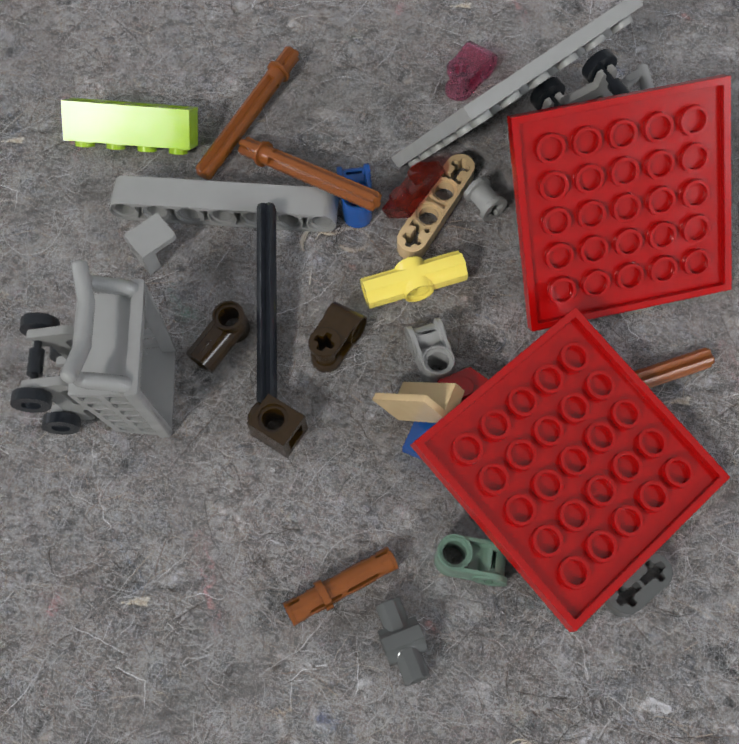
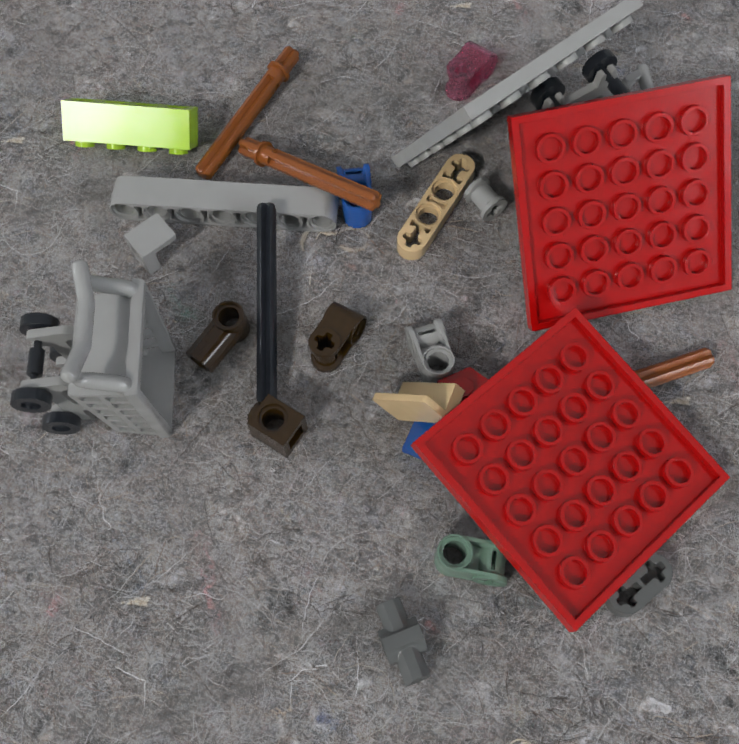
(334, 589): dark orange pin -> none
(413, 189): clear red plate -> none
(414, 279): light yellow piece -> none

